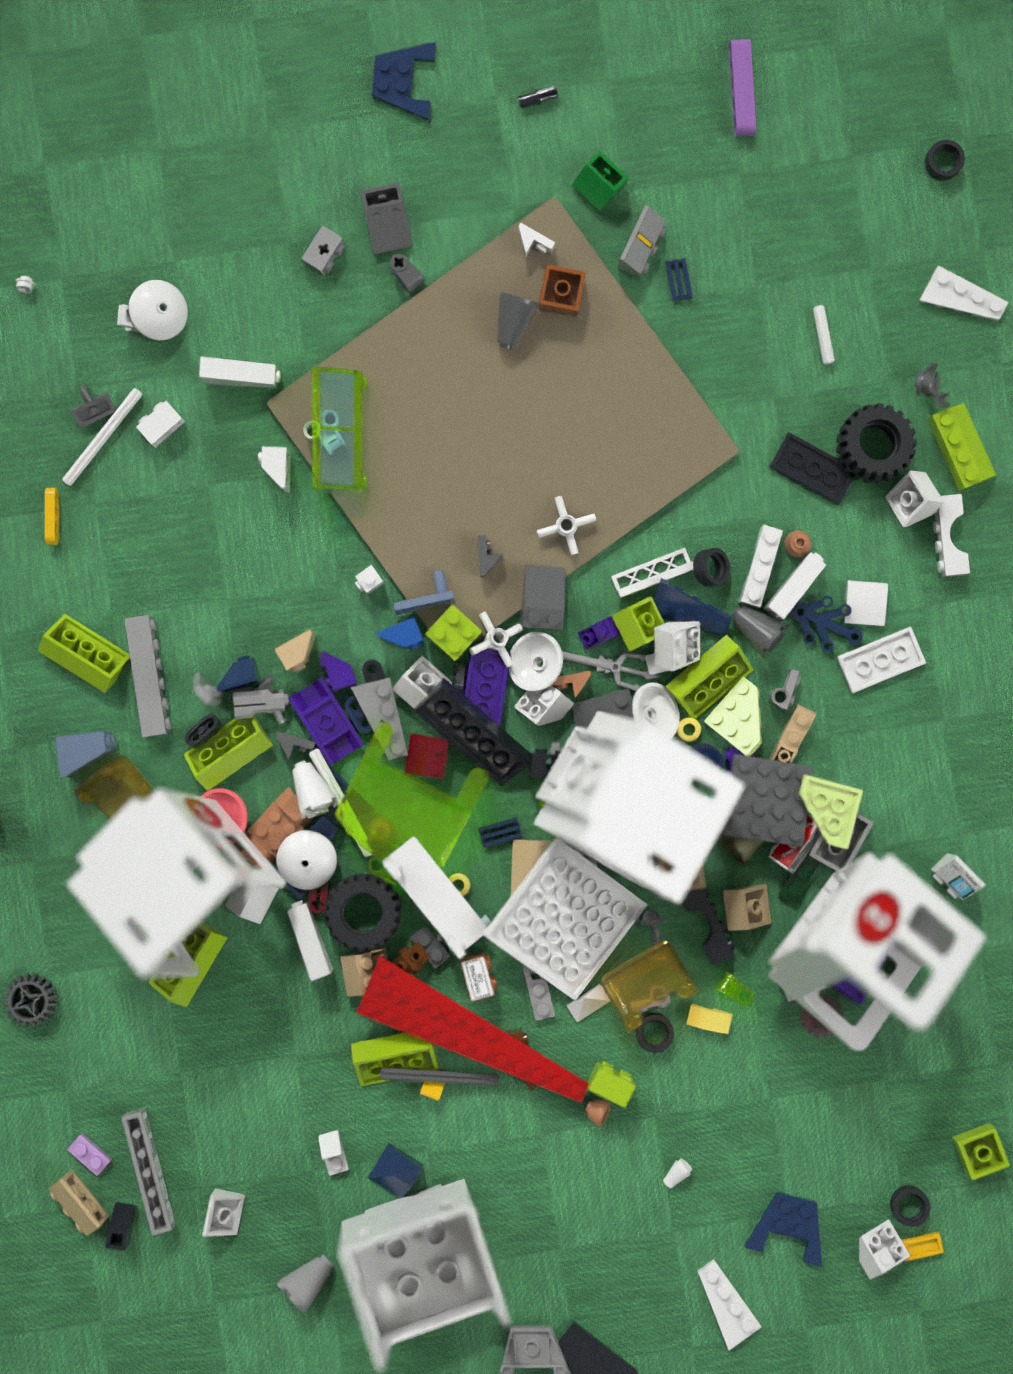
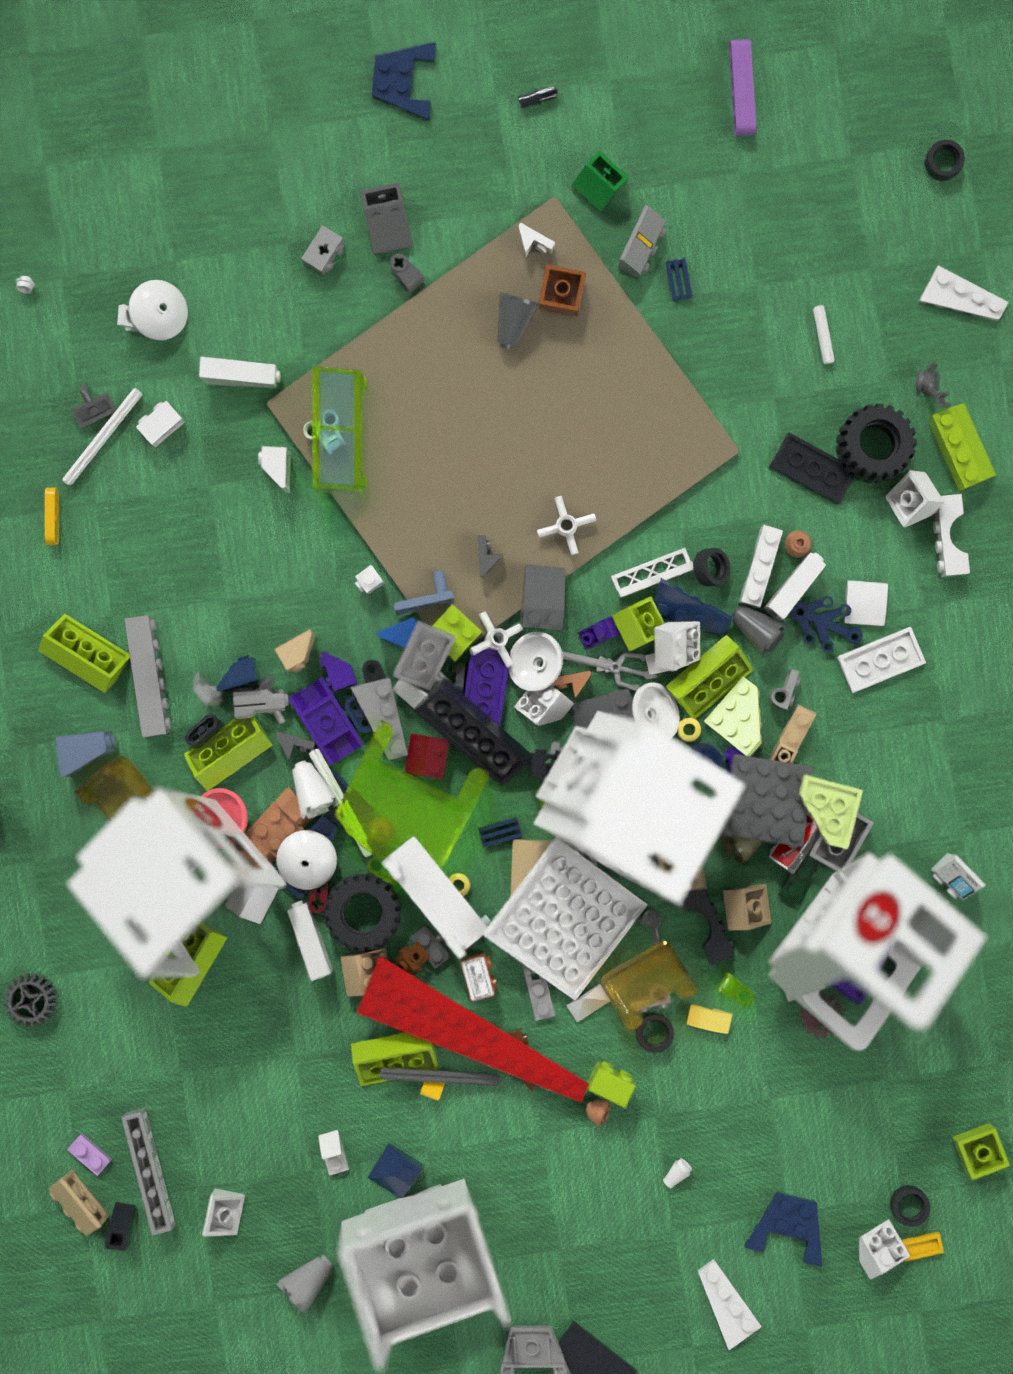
(424, 655): none -> light grey plate

